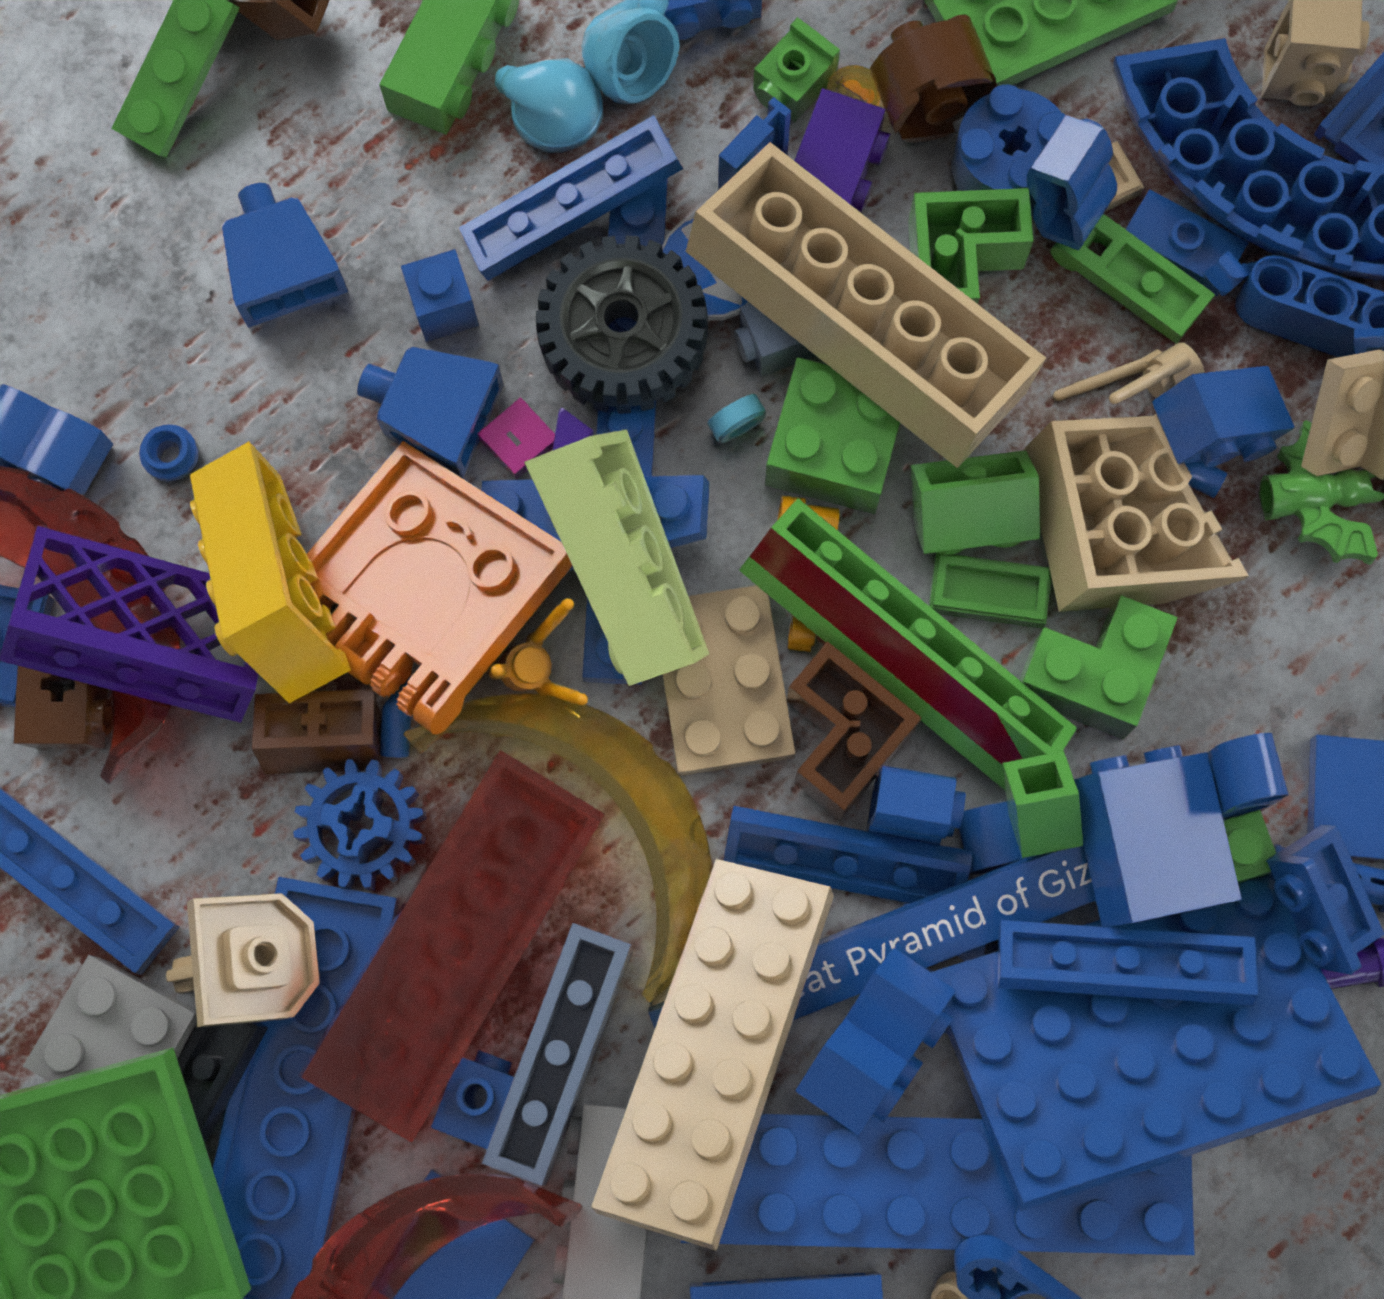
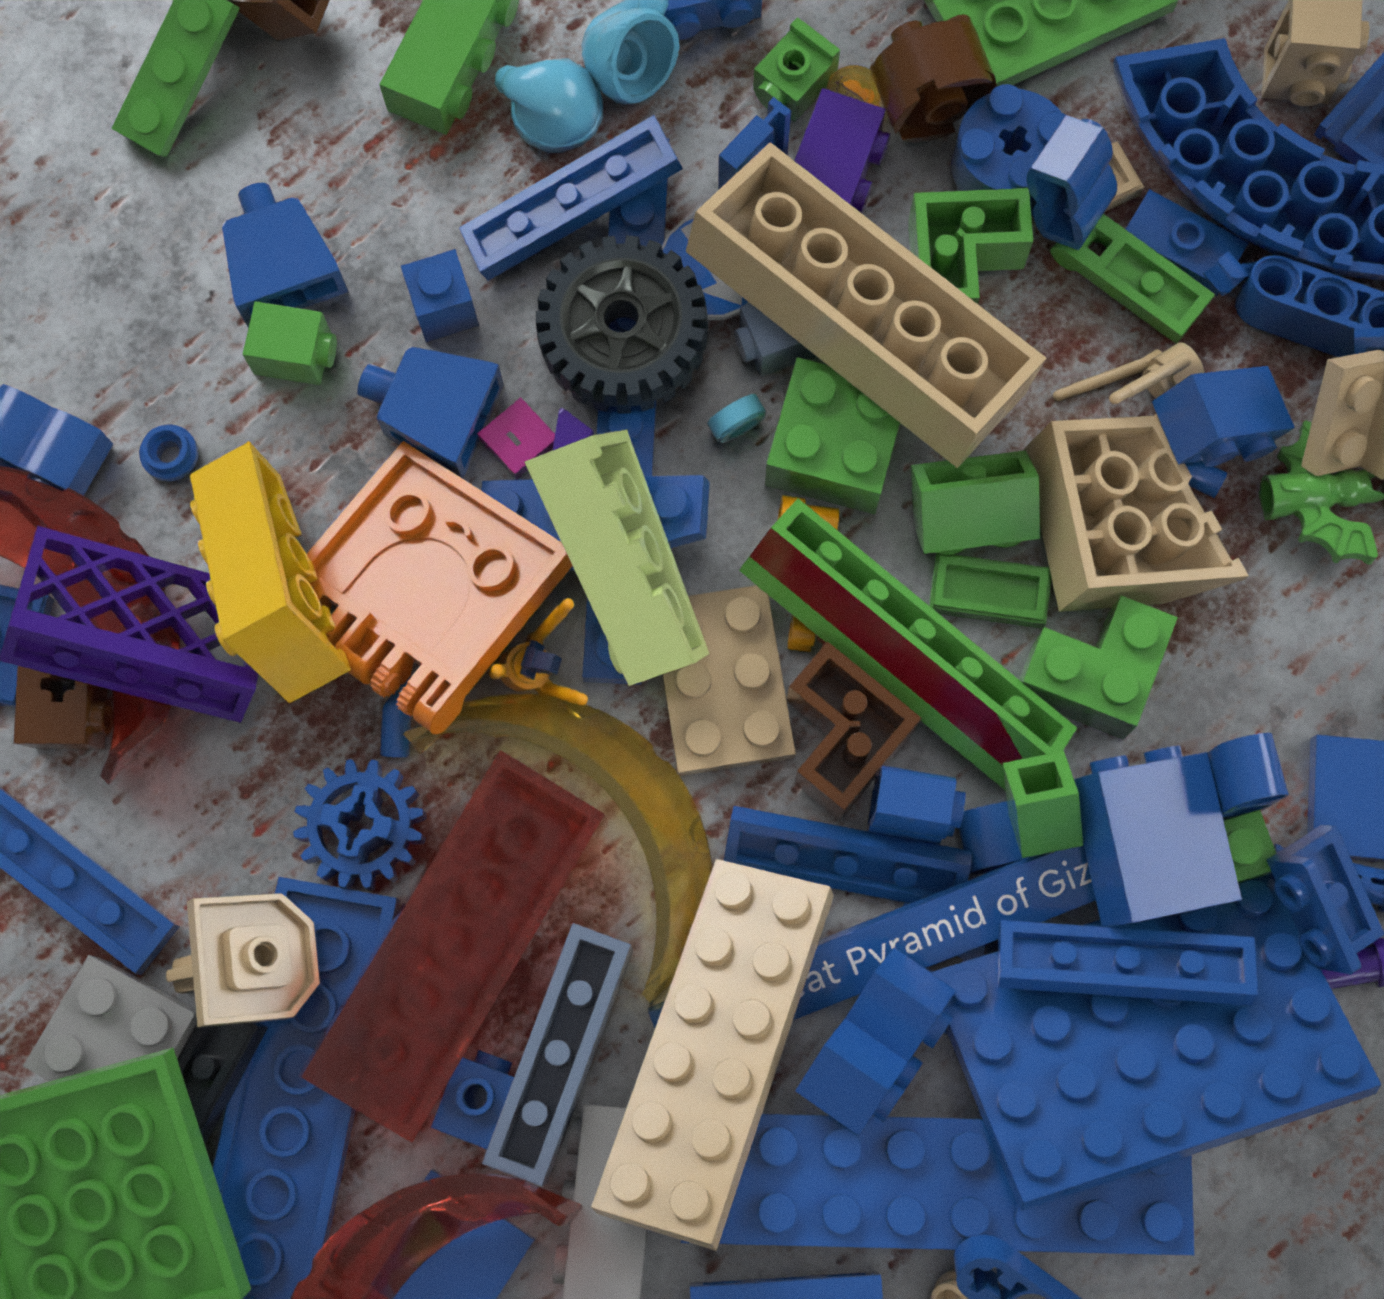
(289, 343): none -> bright green brick
(316, 731): reddish brown hinge -> none
(538, 661): none -> dark blue piece

